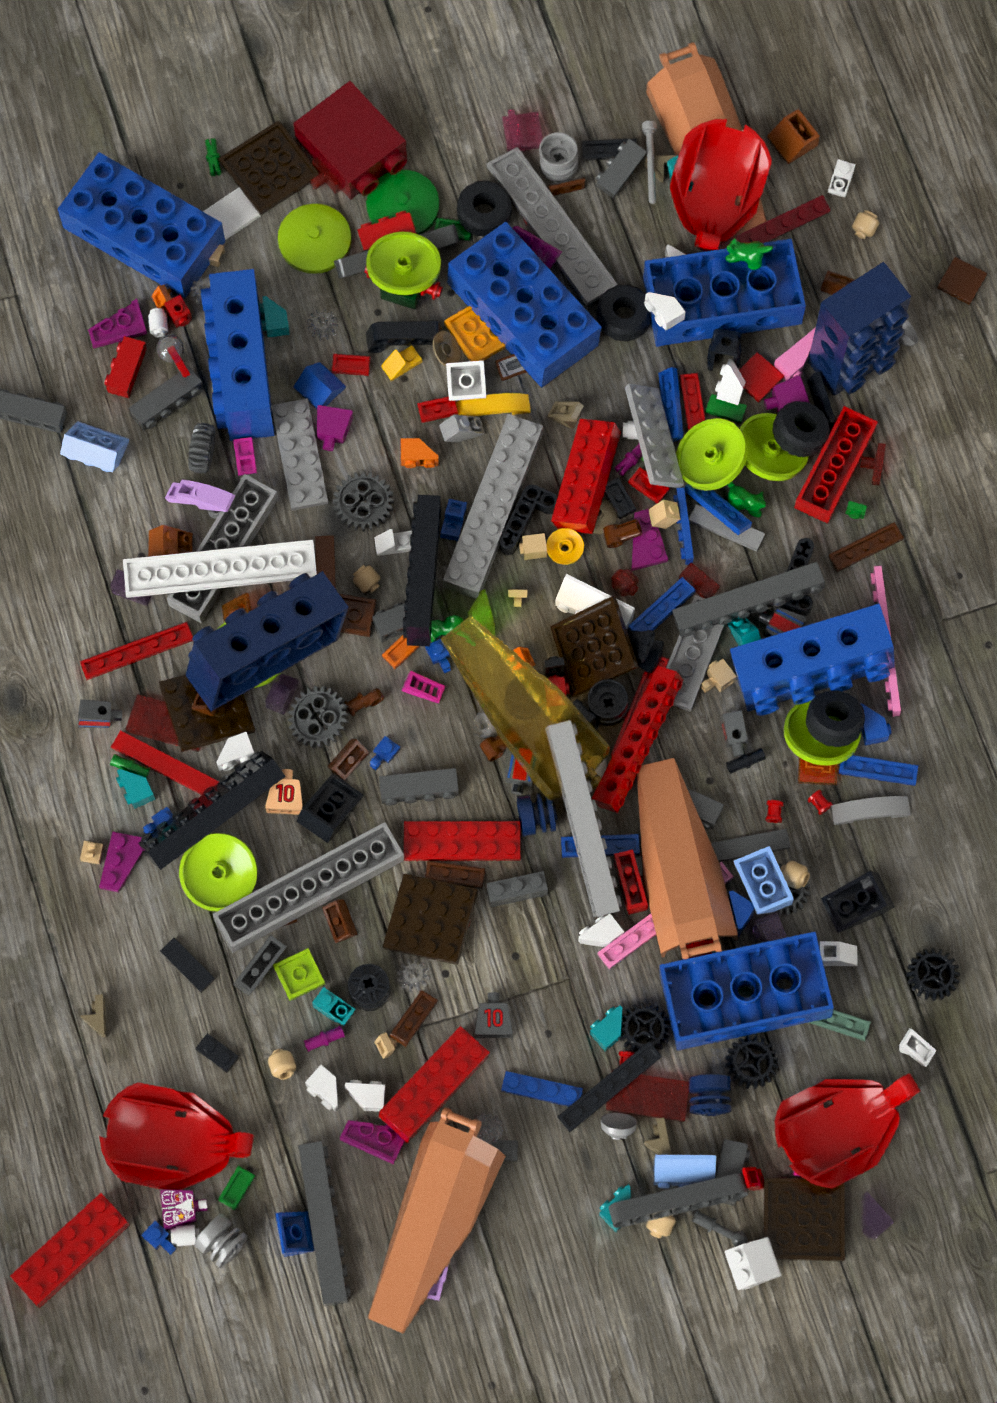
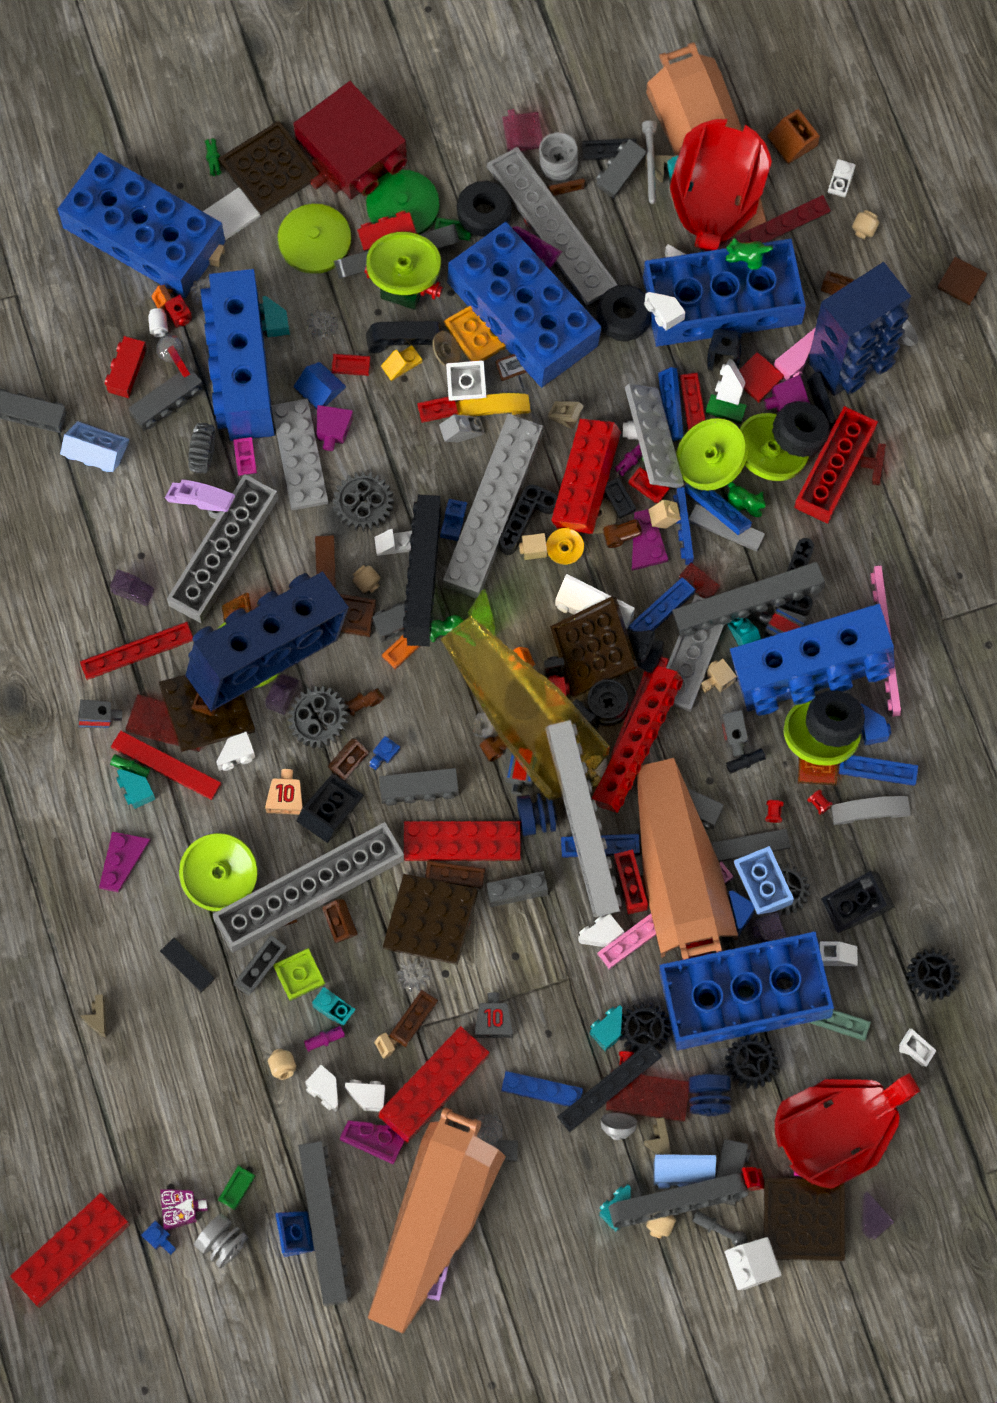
(91, 852): tan tile -> none
(125, 322): magenta wing -> none
(148, 1136): red windscreen -> none
(163, 815): blue plate -> none
(169, 540): dark orange slope -> none
(184, 1235): white brick -> none
(211, 809): black brick -> none
(217, 1053): black plate -> none
(218, 568): white plate -> none
(373, 997): black wheel -> none
(417, 453): orange slope -> none
(421, 693): dark pink slope -> none
(438, 653): blue plate -> none
(518, 594): tan tile -> none
(625, 582): clear red head -> none
(795, 874): tan head -> none
(856, 510): green plate -> none
(866, 547): reddish brown tile -> none

